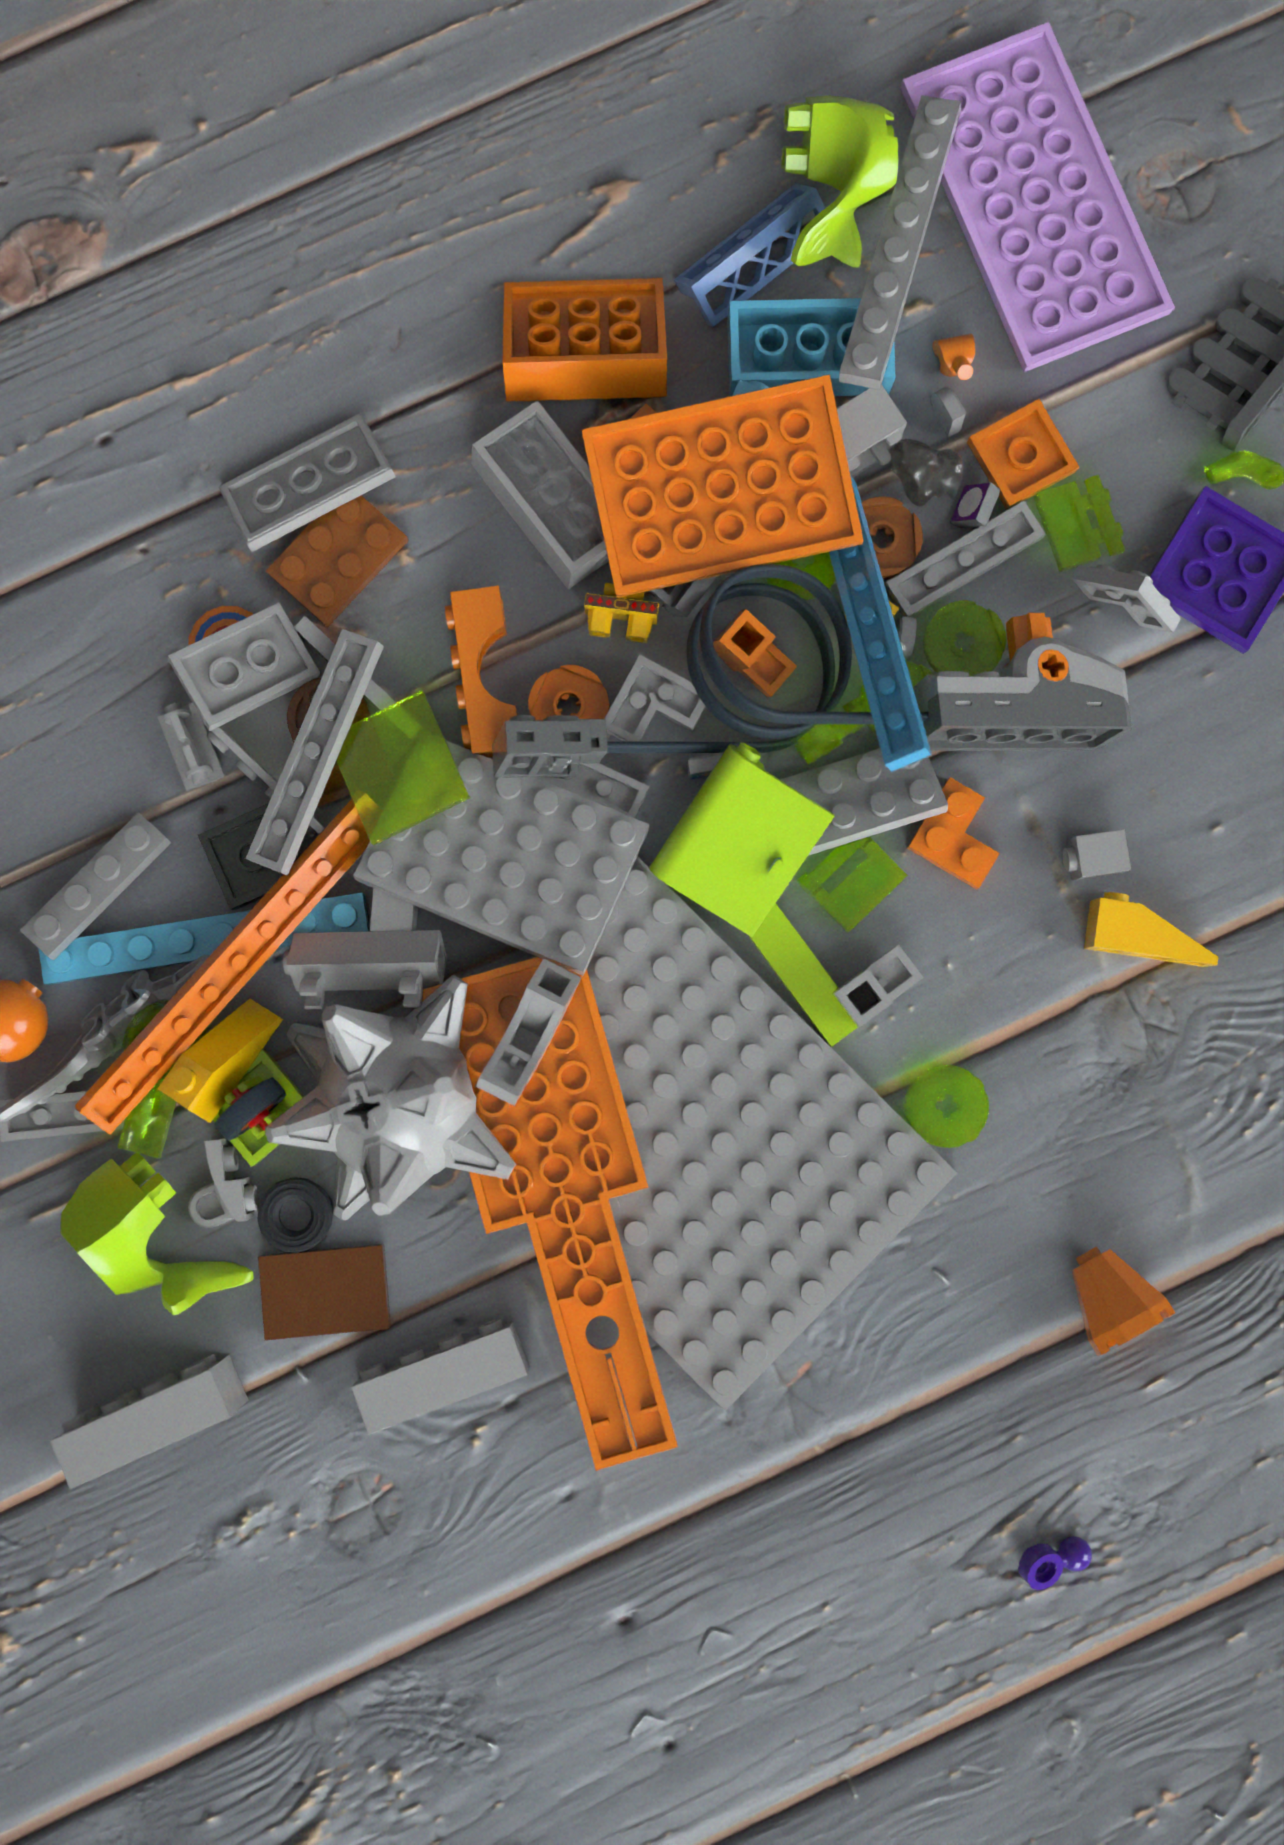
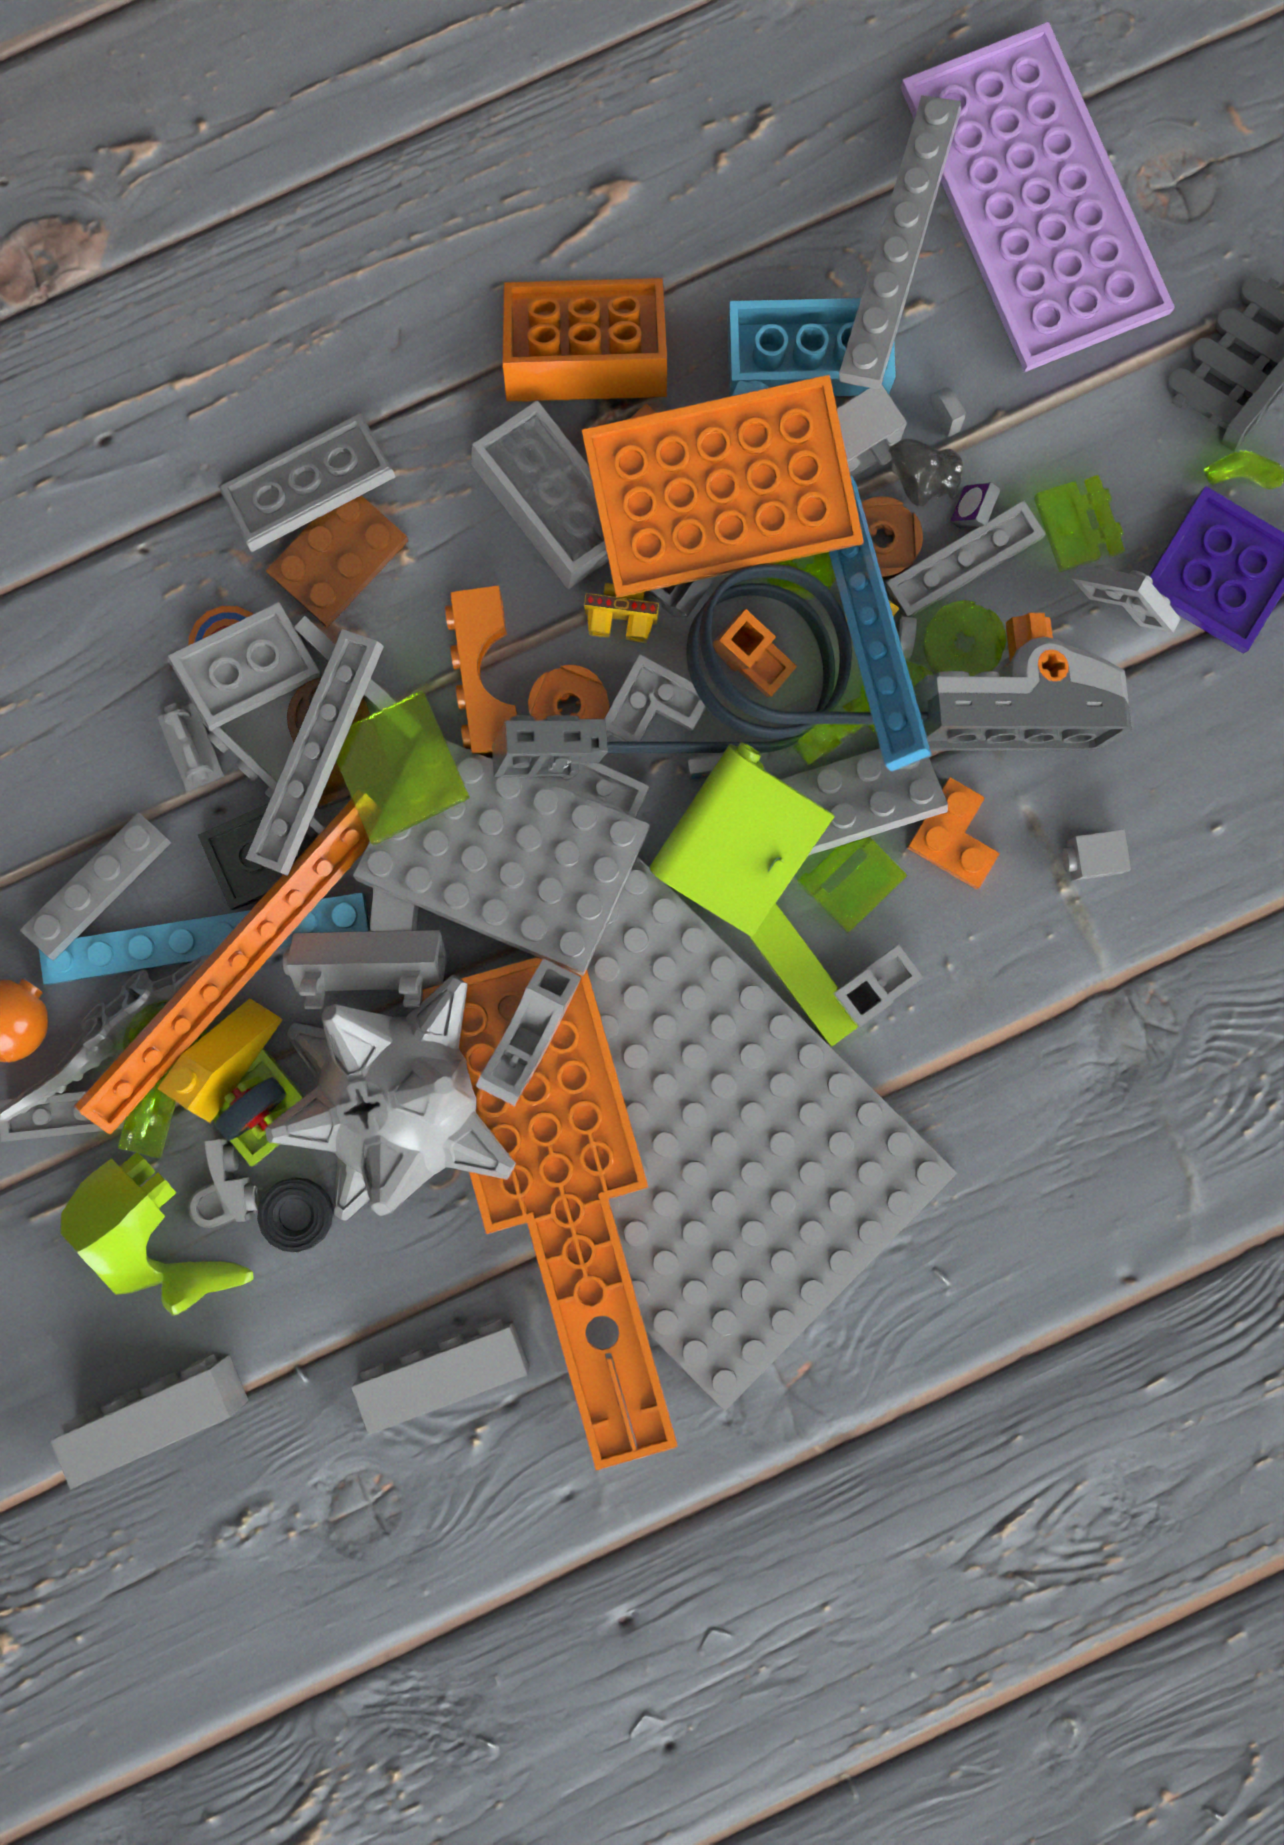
(324, 1292): reddish brown tile -> none
(743, 245): medium blue fence -> none
(849, 150): lime hips -> none
(955, 355): orange piece -> none
(962, 1124): clear neon green plate -> none
(1023, 454): orange plate -> none
(1043, 1566): dark purple plate -> none
(1115, 1300): orange cone -> none
(1137, 931): yellow slope -> none

